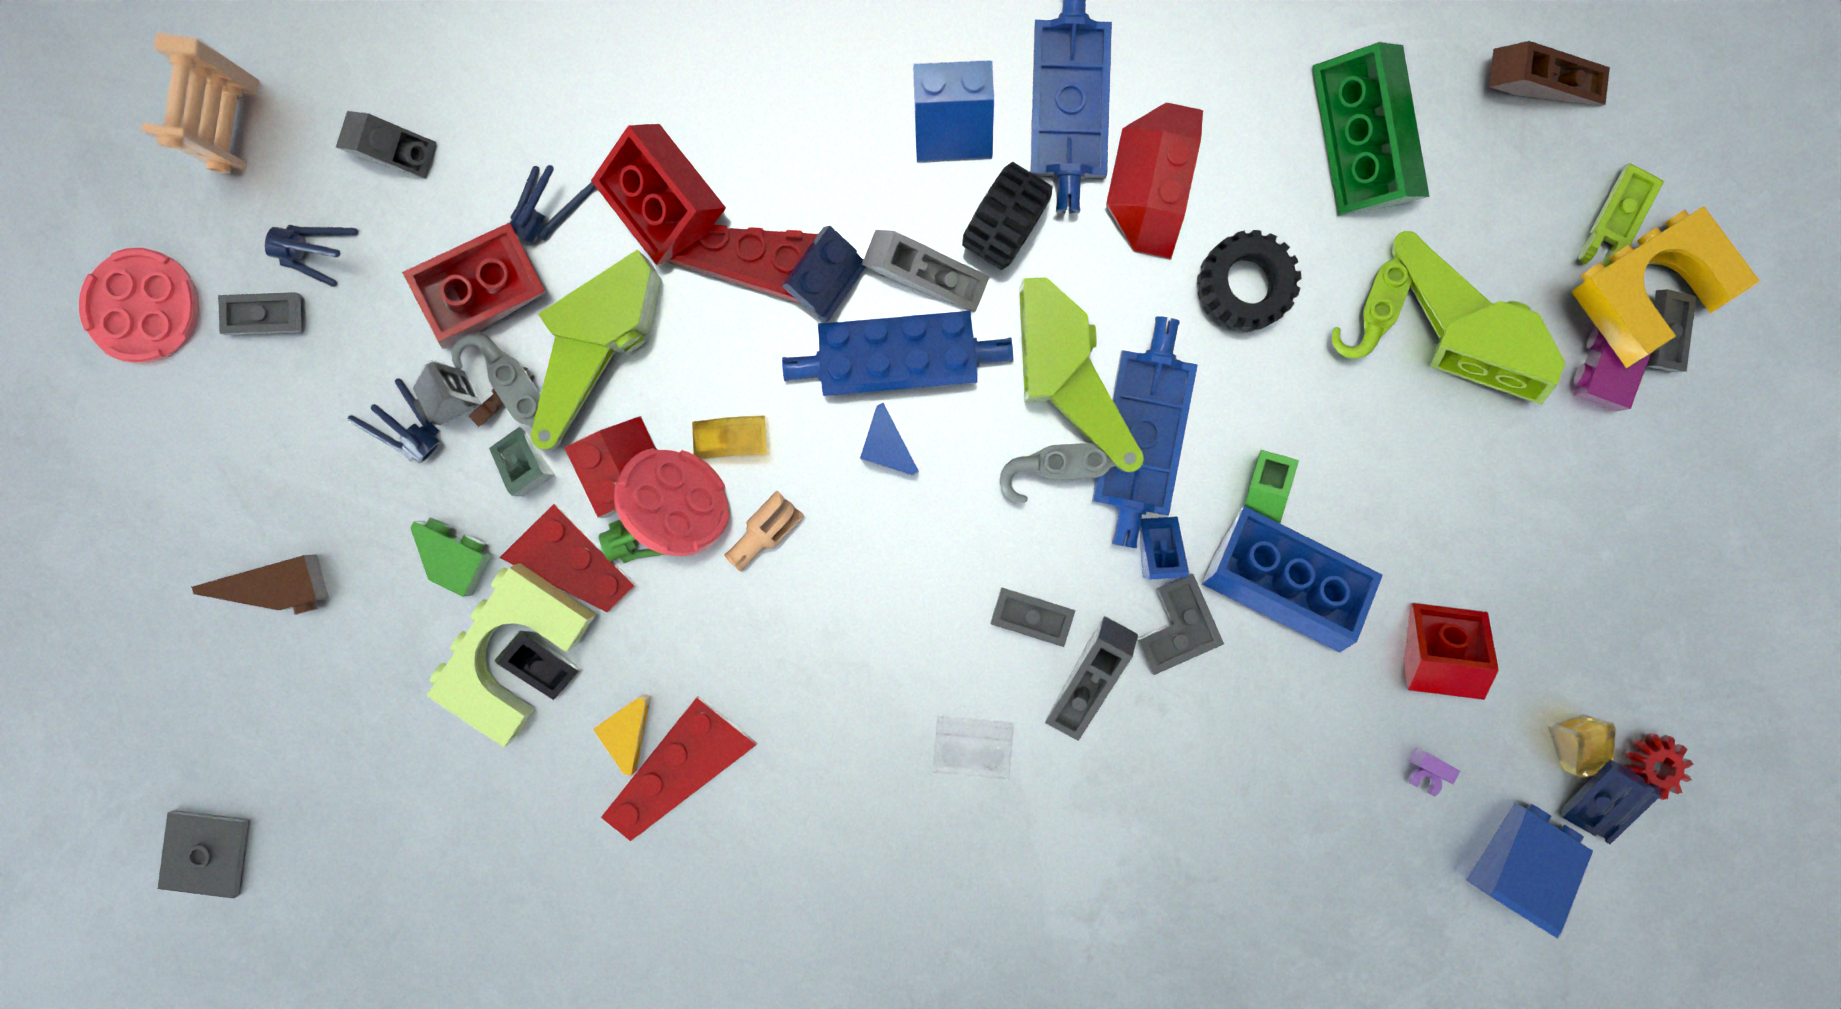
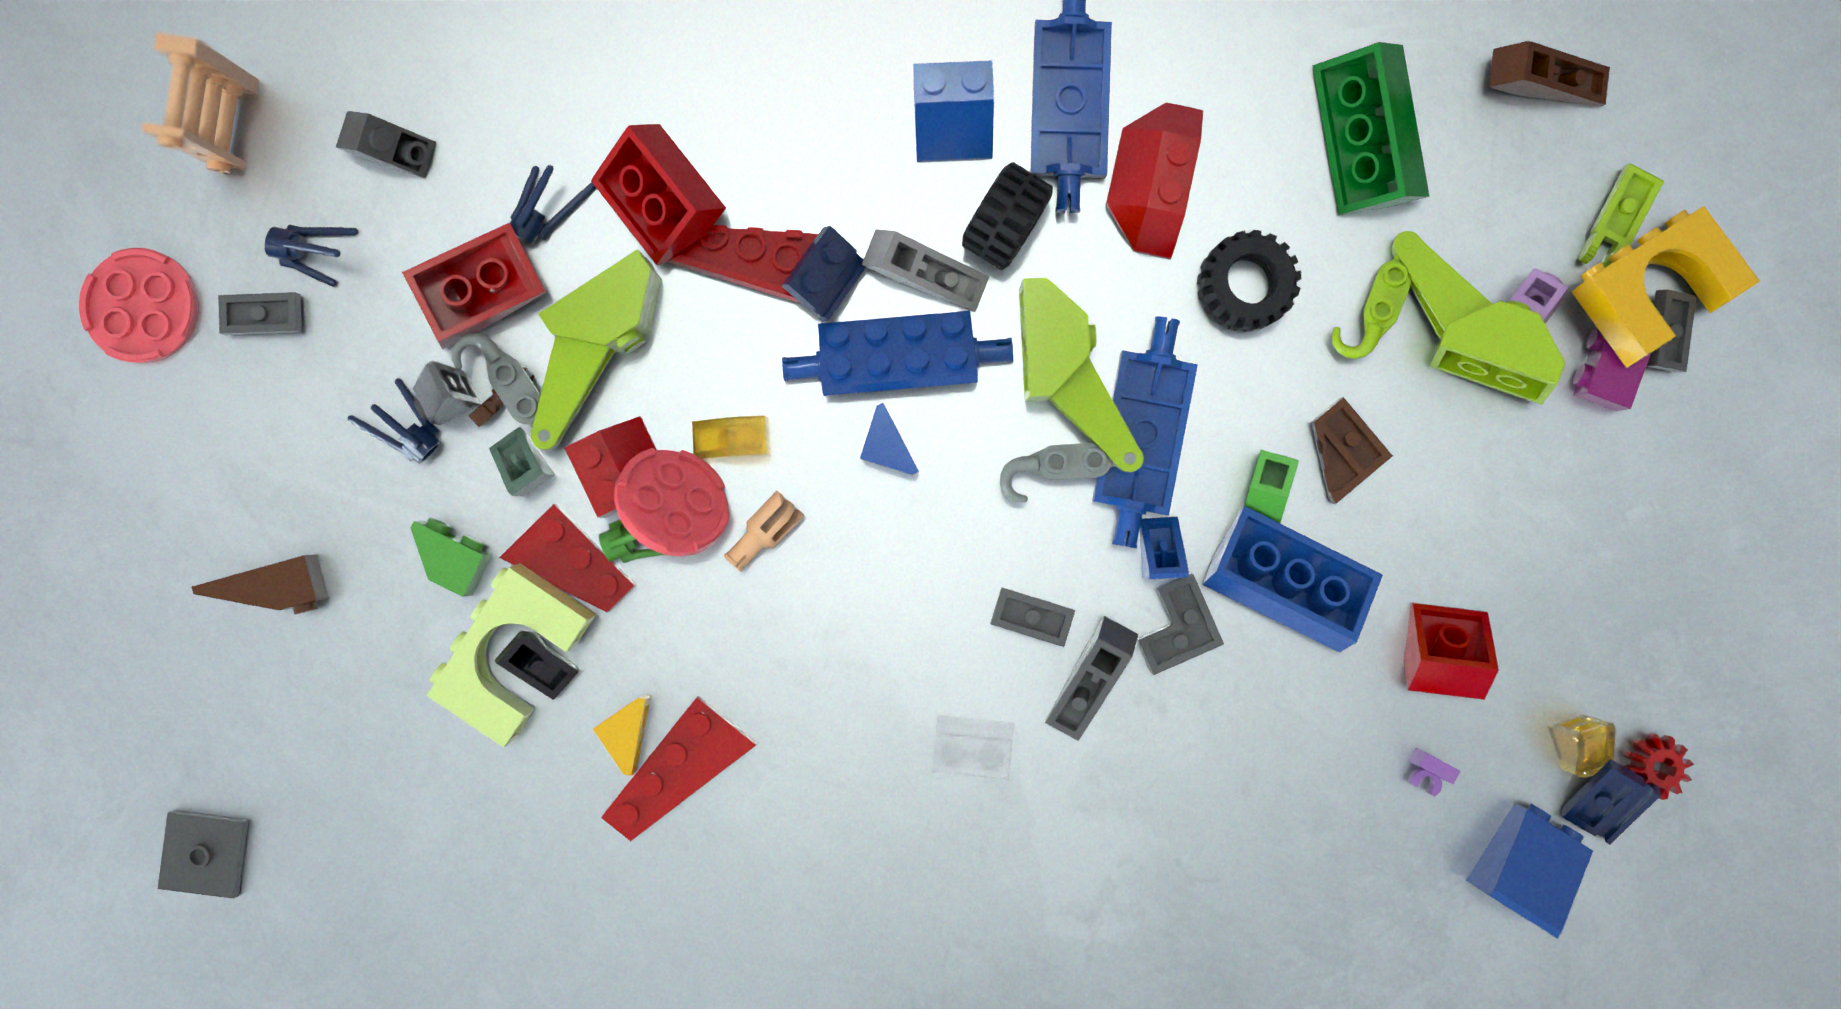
(1346, 449): none -> reddish brown wing
(1545, 290): none -> lavender brick

